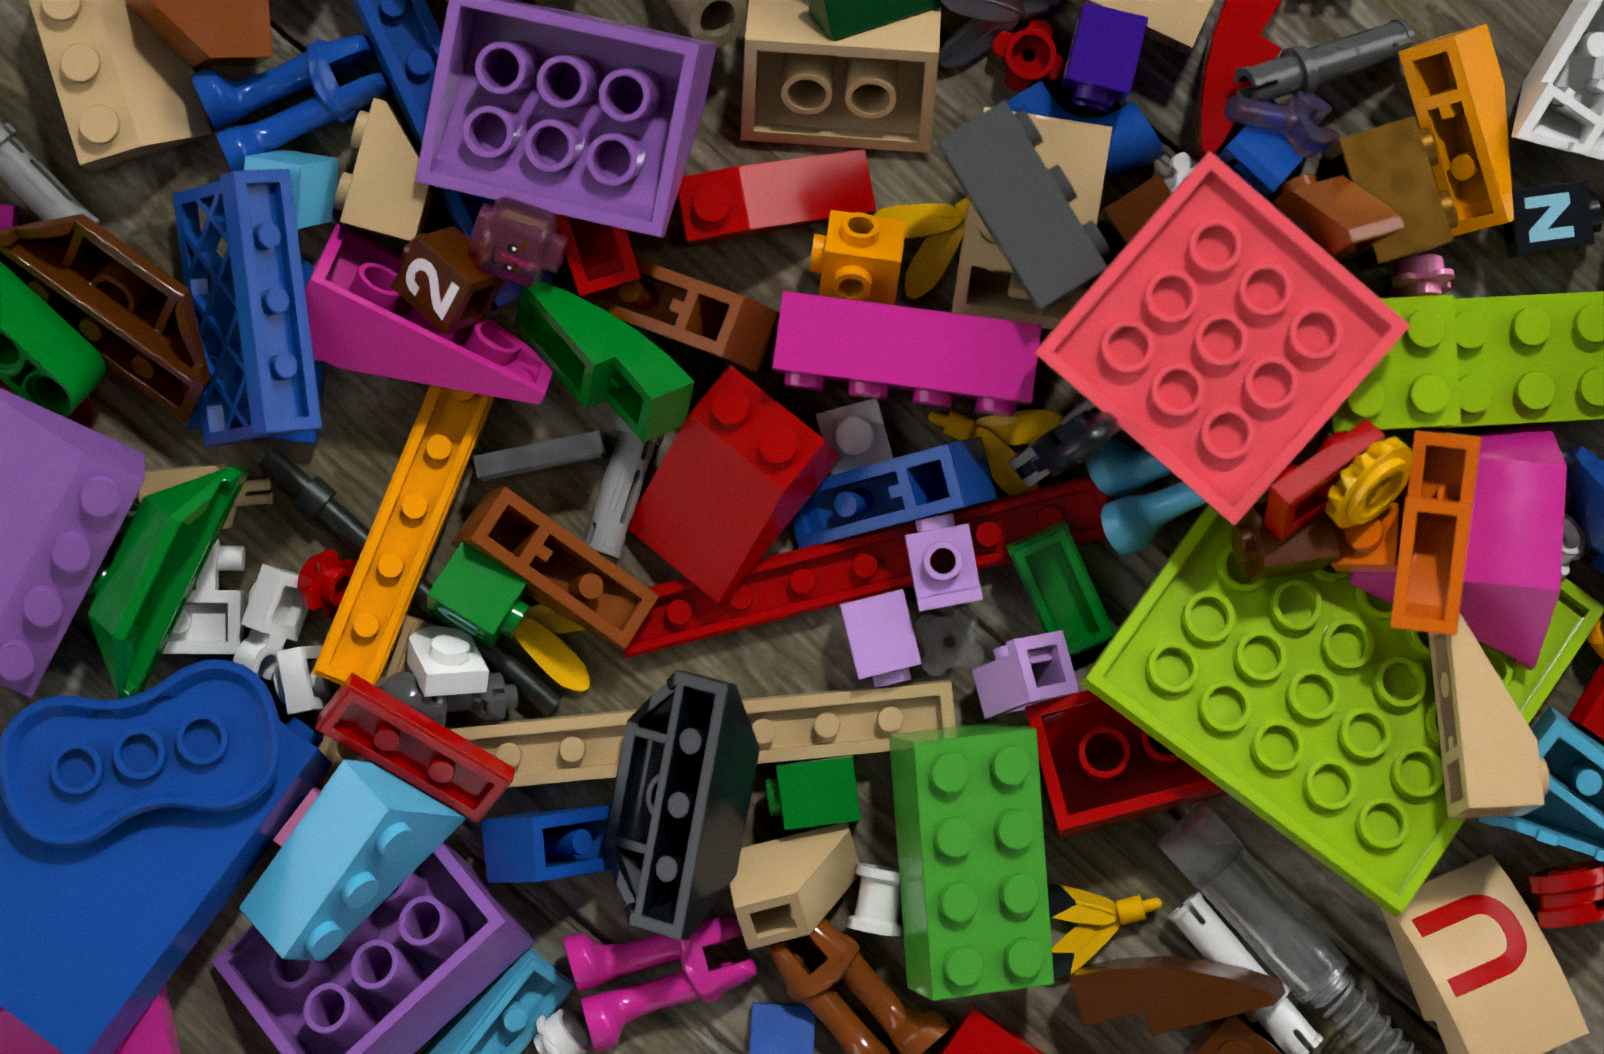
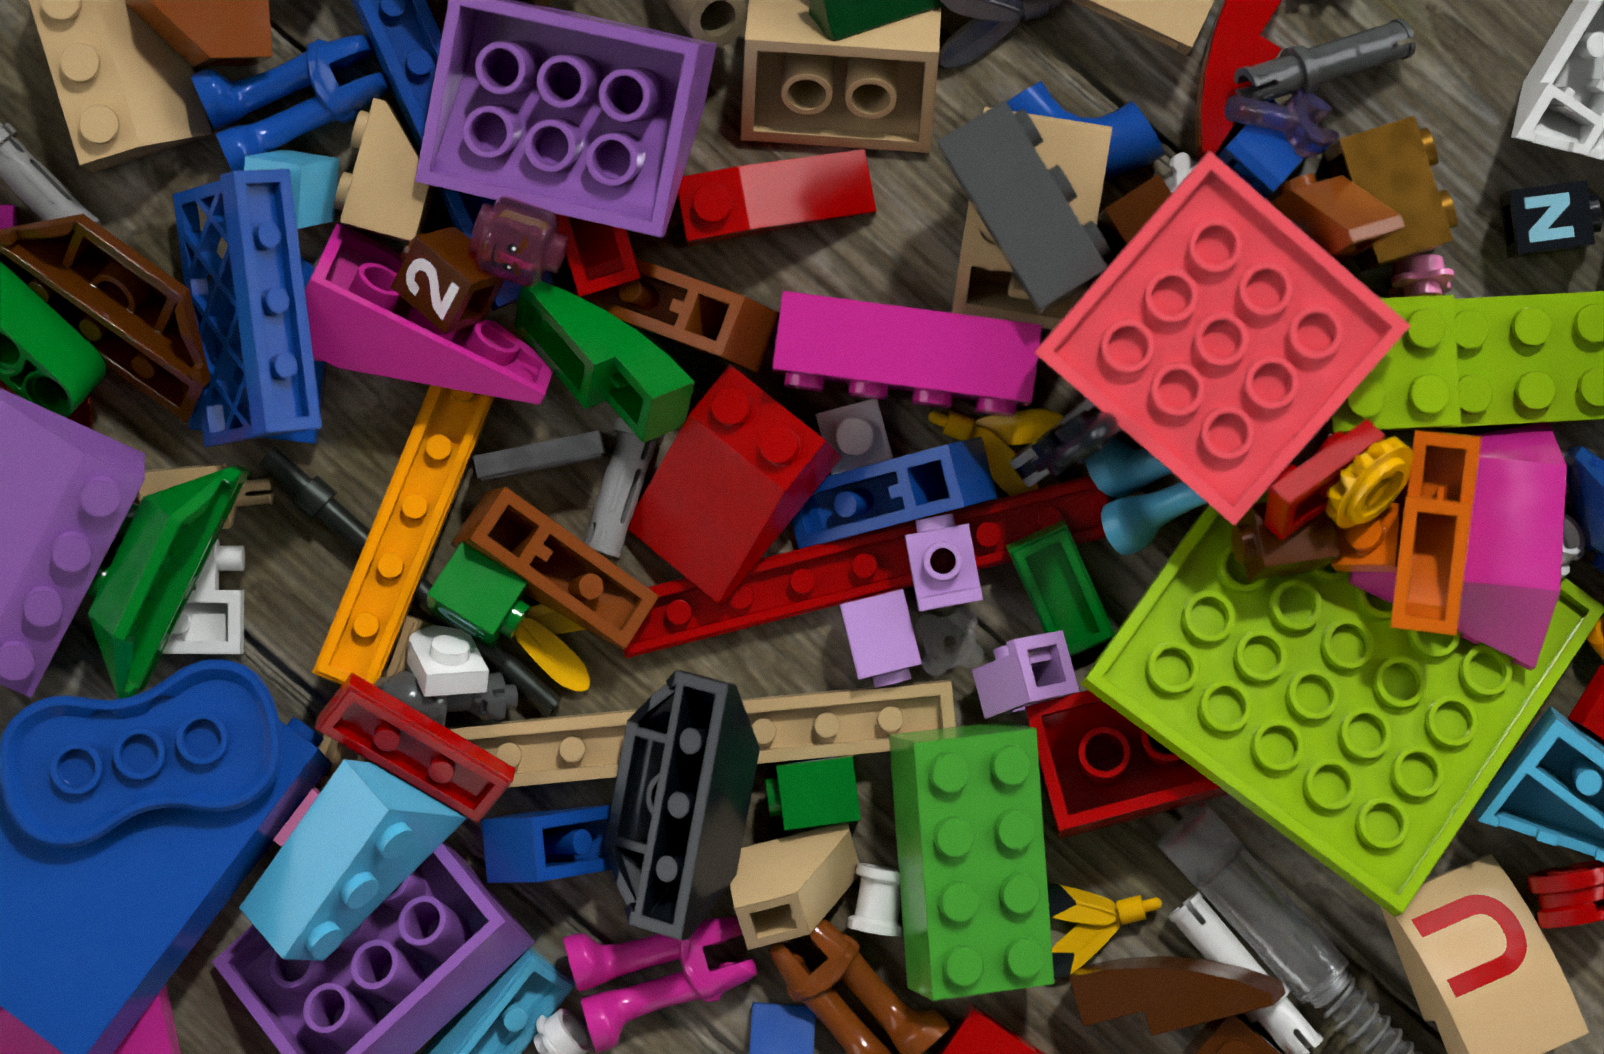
(273, 615): white plate -> none
(297, 684): white plate -> none
(325, 581): red plate -> none
(859, 257): light orange brick -> none
(944, 232): yellow piece -> none
(1035, 38): red plate -> none
(1102, 57): dark purple brick -> none
(1463, 105): light orange slope -> none
(1484, 739): tan slope -> none

